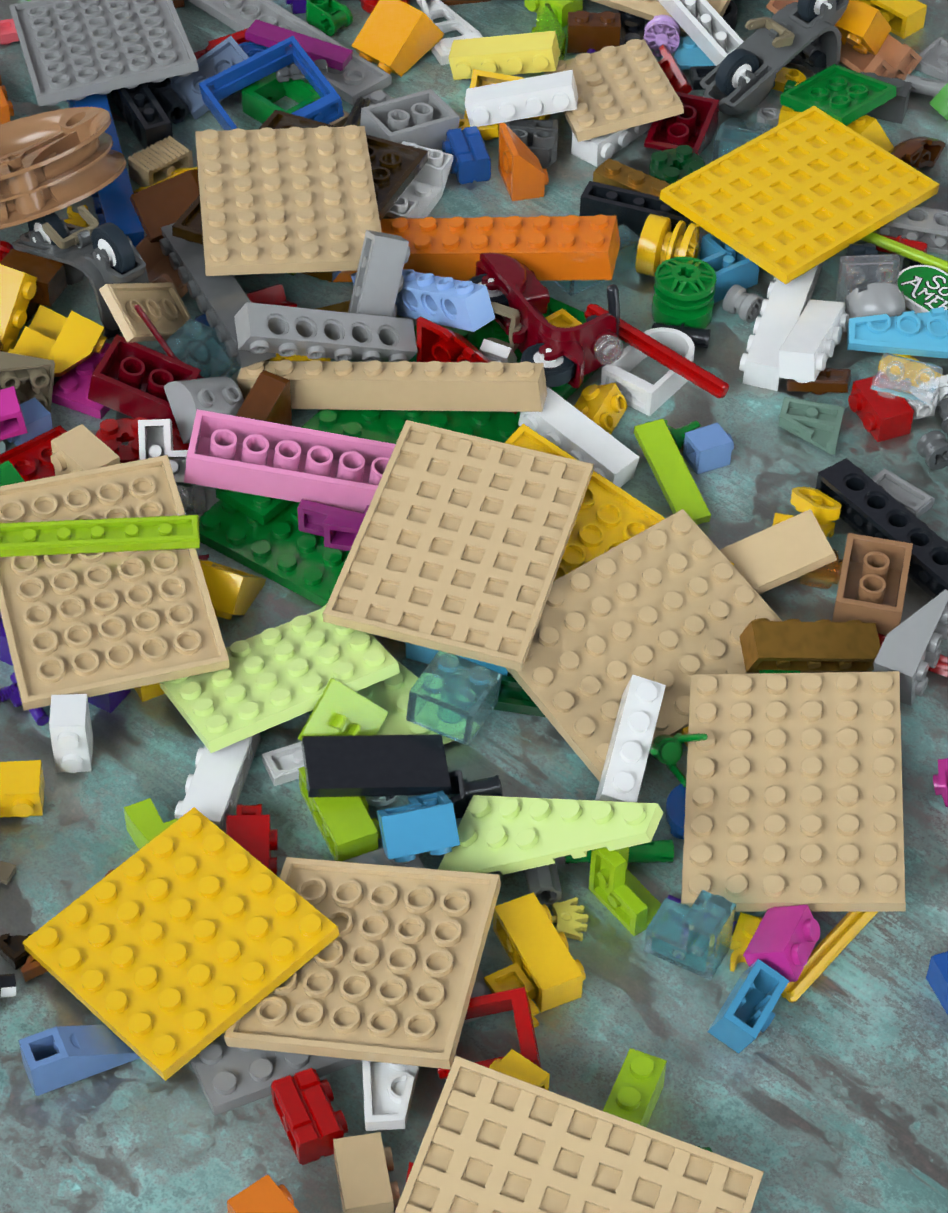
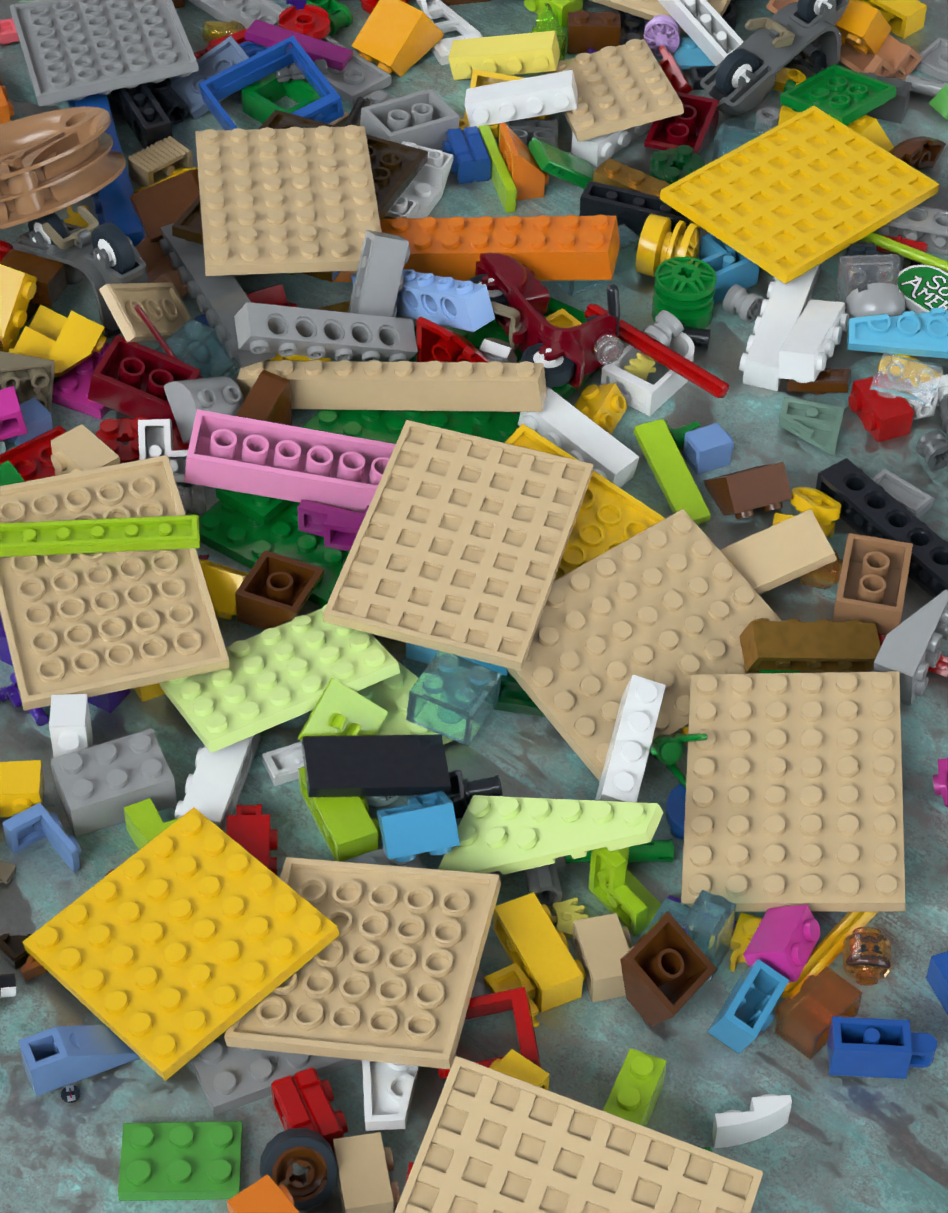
(35, 824): none -> medium blue bracket
(70, 1094): none -> black piece
(110, 776): none -> light grey brick
(180, 1161): none -> bright green plate
(217, 29): none -> clear yellow piece
(275, 590): none -> reddish brown slope
(306, 1150): none -> wheel
(308, 21): none -> red plate
(499, 172): none -> lime tile
(561, 163): none -> green piece
(599, 947): none -> tan brick
(641, 366): none -> light yellow piece
(664, 328): none -> light grey wheel
(664, 970): none -> reddish brown slope
(750, 489): none -> reddish brown slope
(764, 1117): none -> white slope
(808, 1015): none -> clear orange brick
(867, 955): none -> clear orange head
(877, 1047): none -> blue brick

